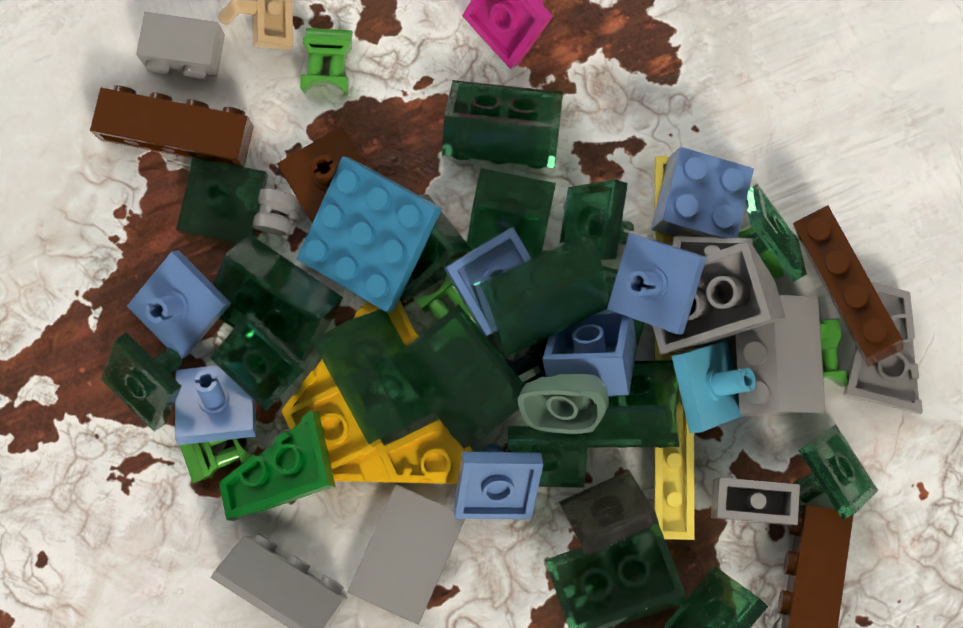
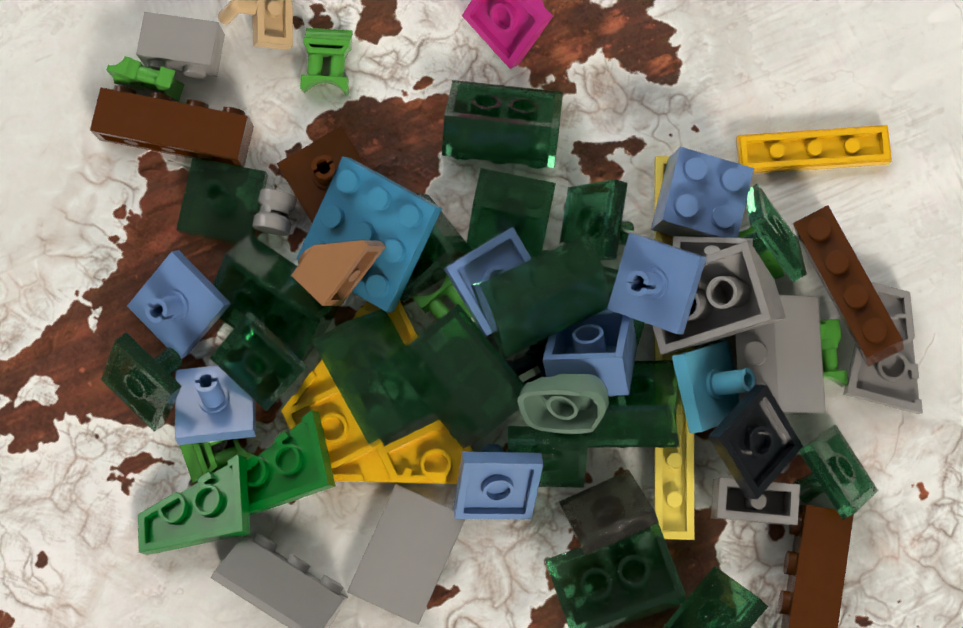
(136, 76): none -> bright green piece
(201, 514): none -> green wing
(335, 269): none -> medium nougat slope
(755, 441): none -> black plate
(815, 149): none -> yellow tile

